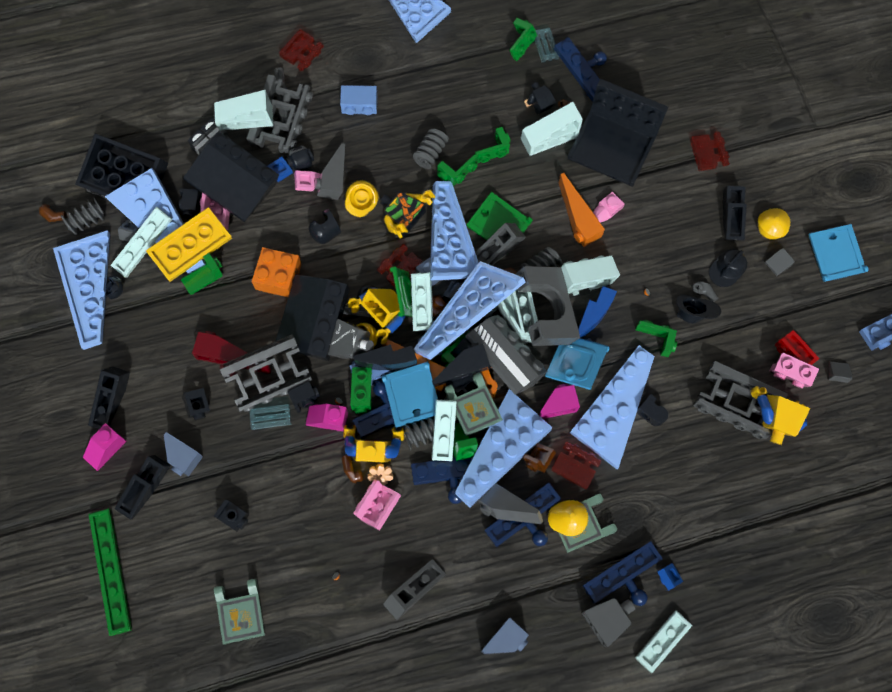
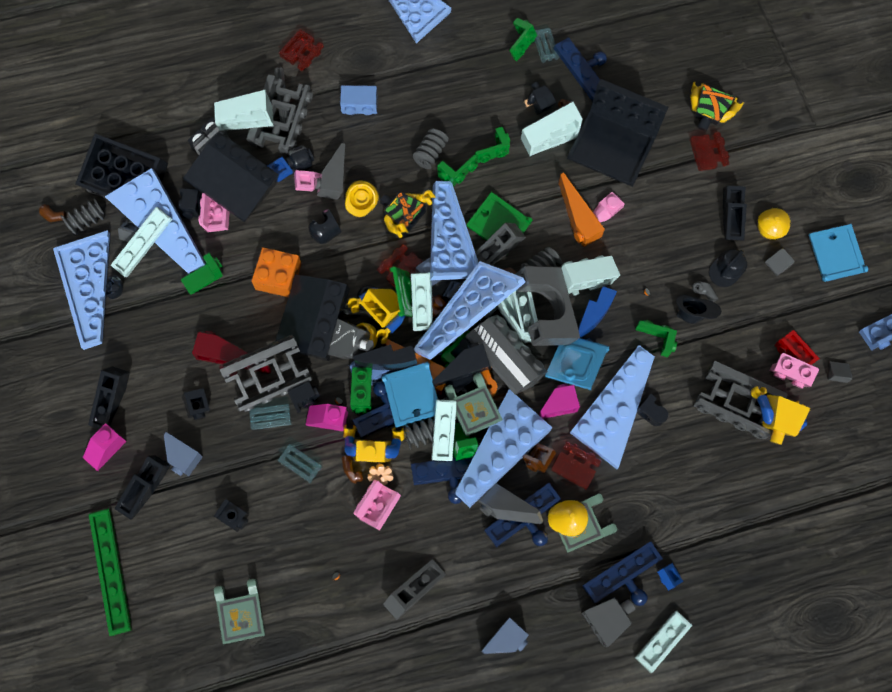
(188, 244): yellow plate -> none
(313, 473): none -> clear light blue tile
(712, 106): none -> torso

